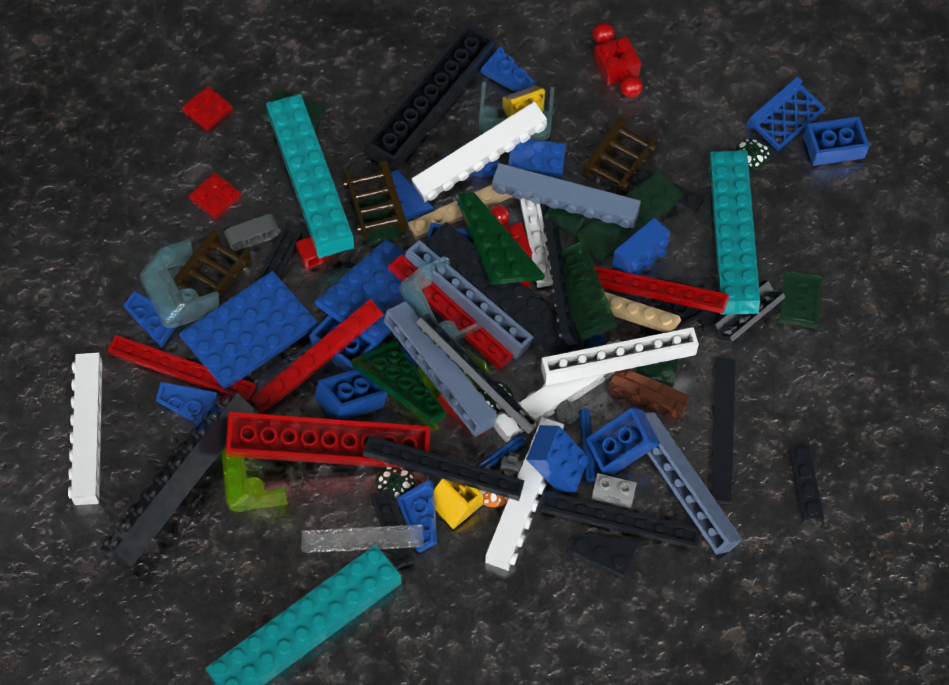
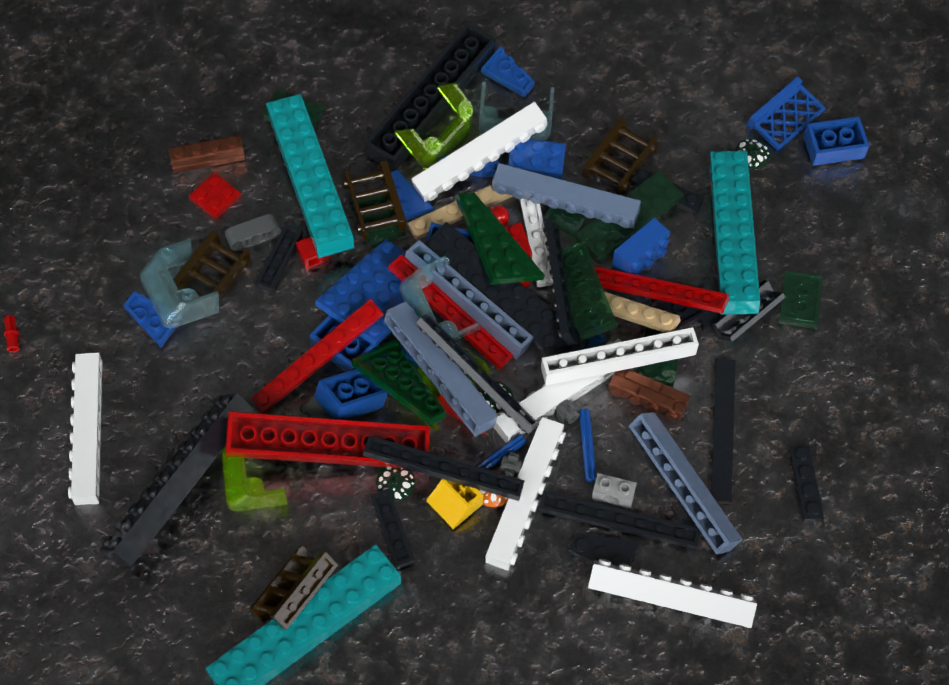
(11, 333): none -> red axle
(175, 367): red plate -> none
(186, 401): blue wing -> none
(206, 154): none -> copper brick
(207, 108): red plate -> none
(248, 330): blue plate -> none
(293, 587): none -> dark brown fence
(362, 538): clear plate -> none
(419, 509): blue wing -> none
(432, 148): none -> clear neon green windscreen
(517, 101): yellow slope -> none
(557, 458): blue brick -> none
(617, 60): red brick -> none
(622, 441): blue brick -> none
(673, 593): none -> white brick

